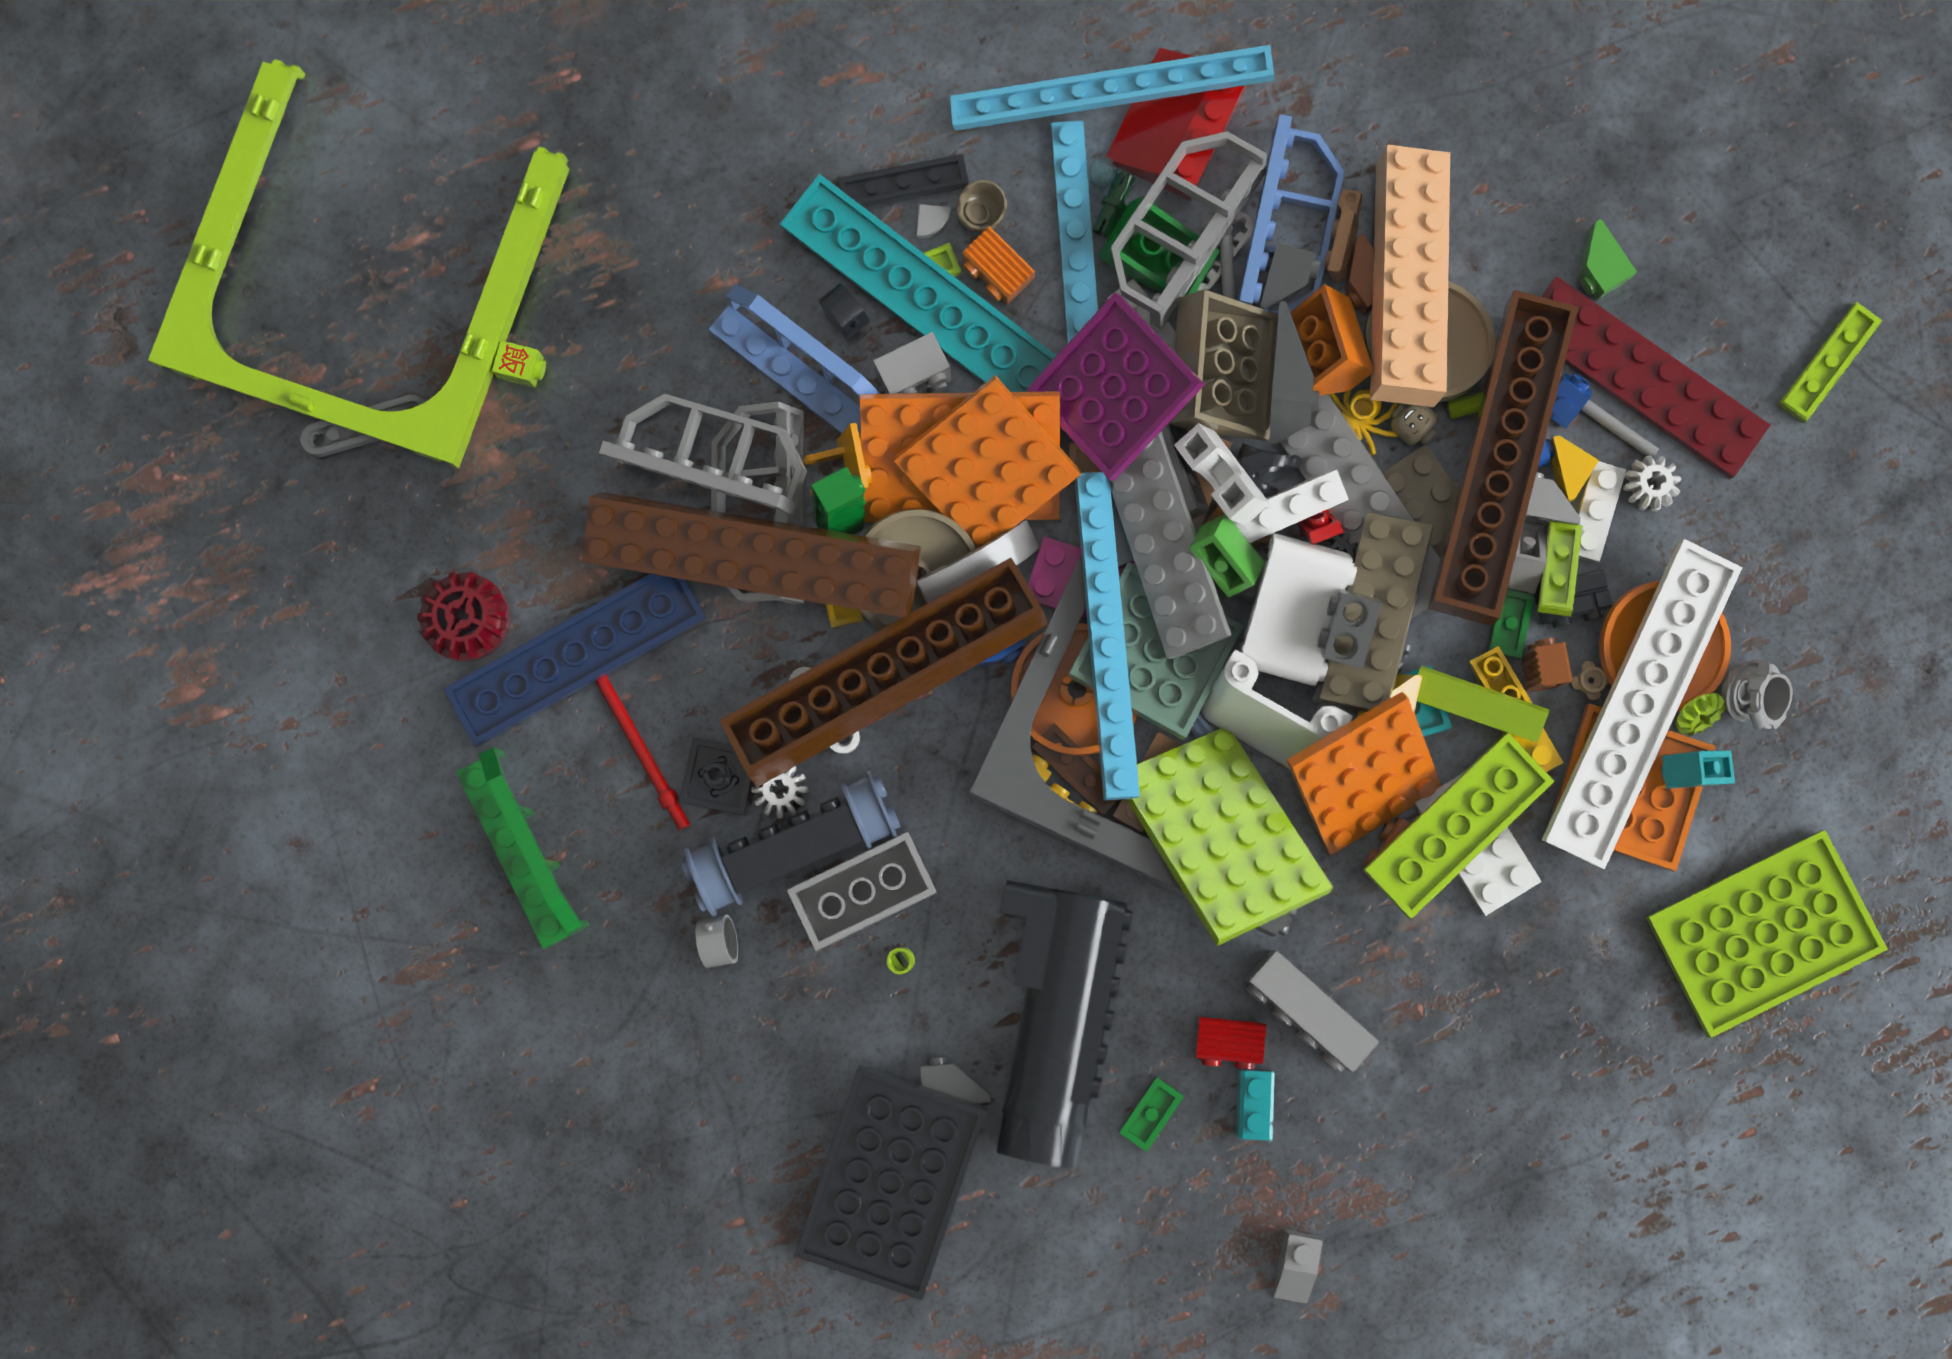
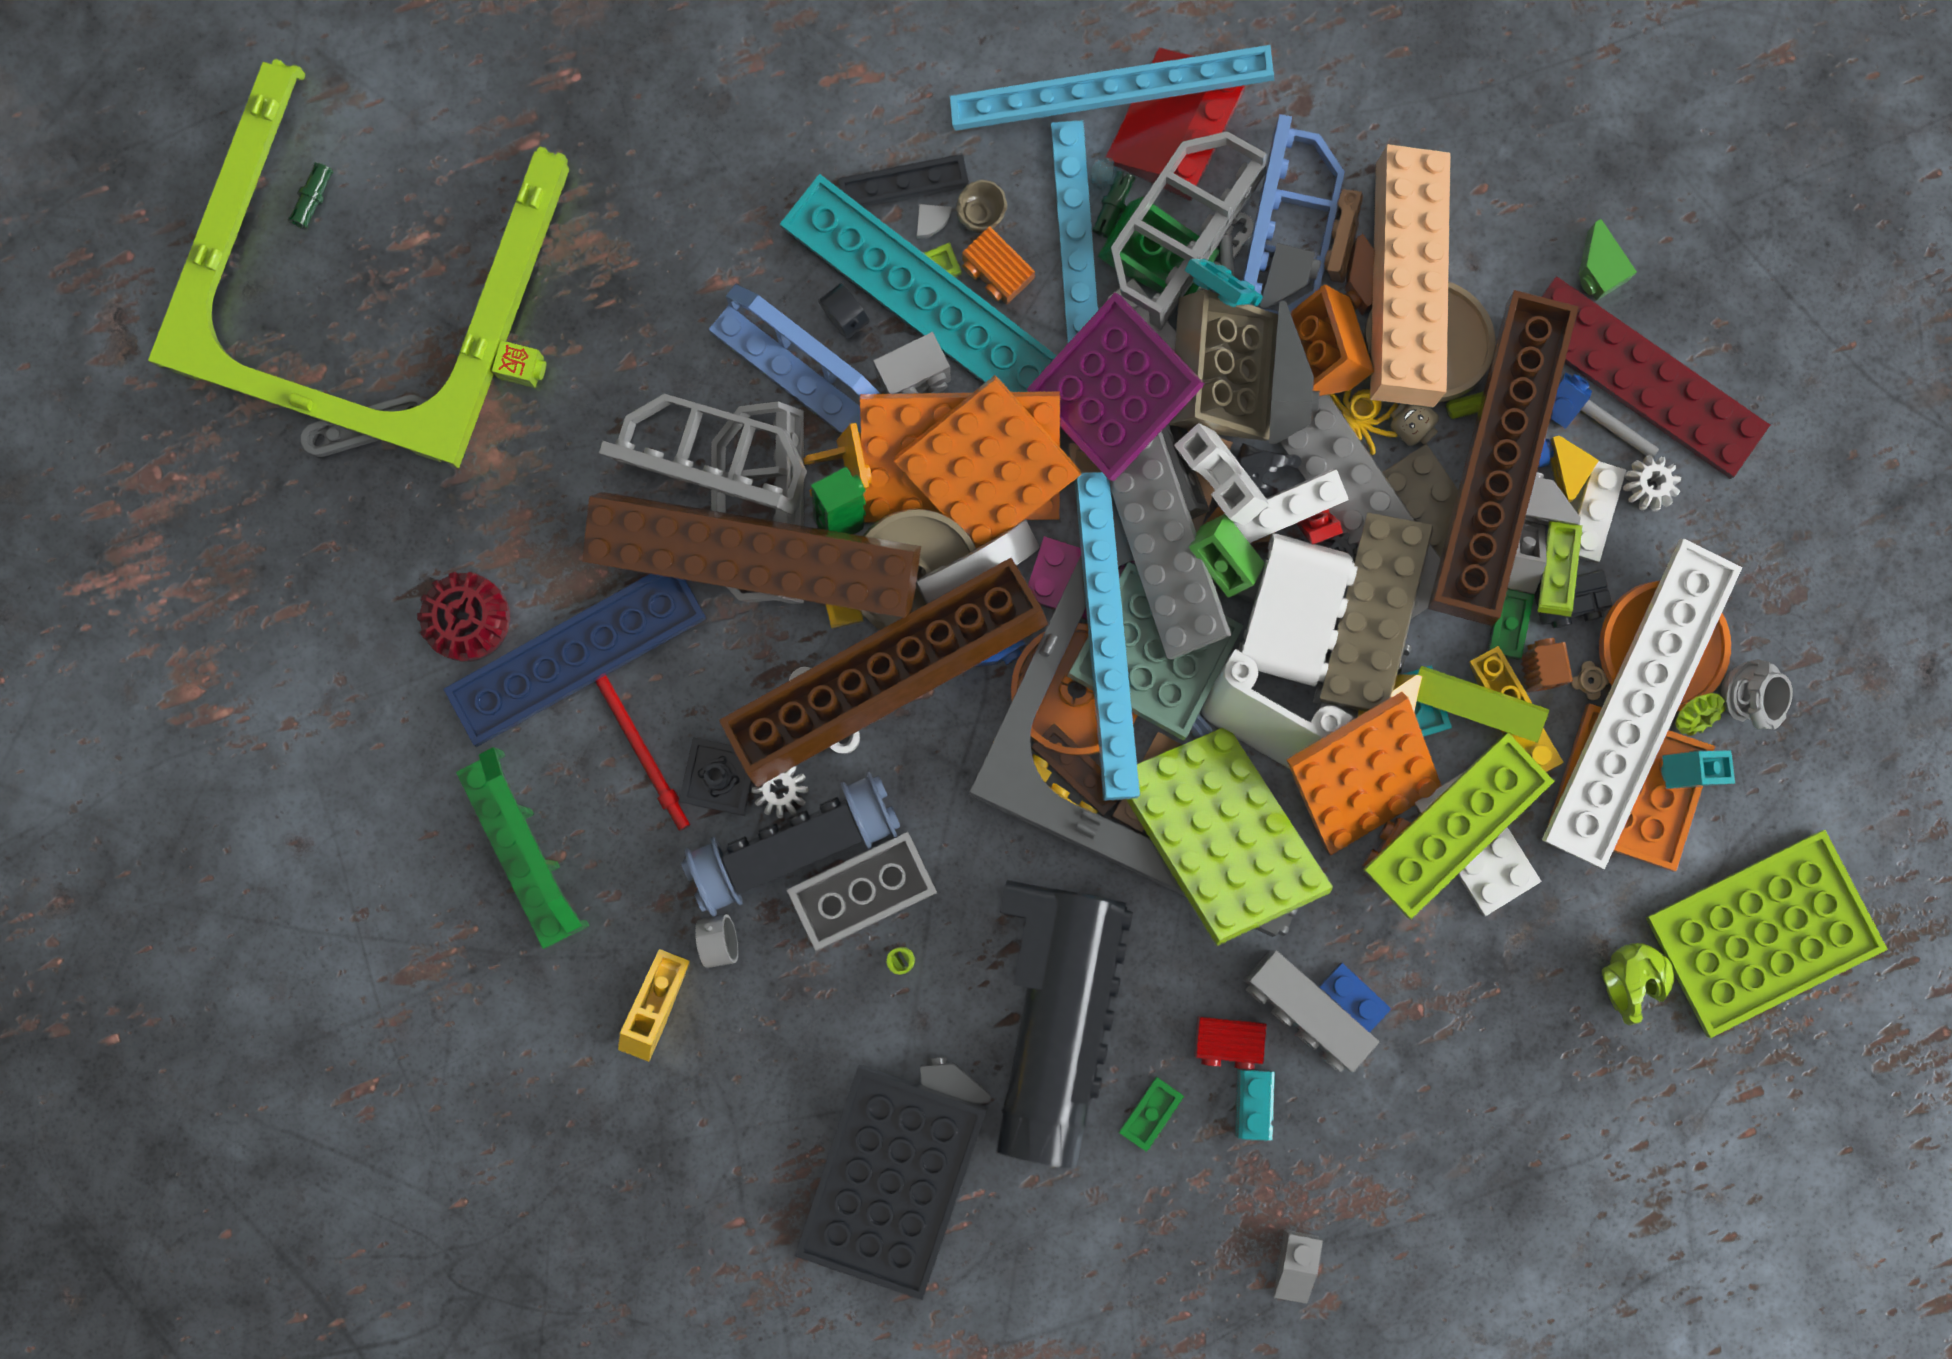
(310, 195): none -> dark green pin
(653, 1005): none -> yellow slope
(1221, 280): none -> teal plate
(1354, 997): none -> blue plate
(1358, 629): dark grey brick -> none
(1631, 974): none -> lime helmet
(1829, 362): lime tile -> none

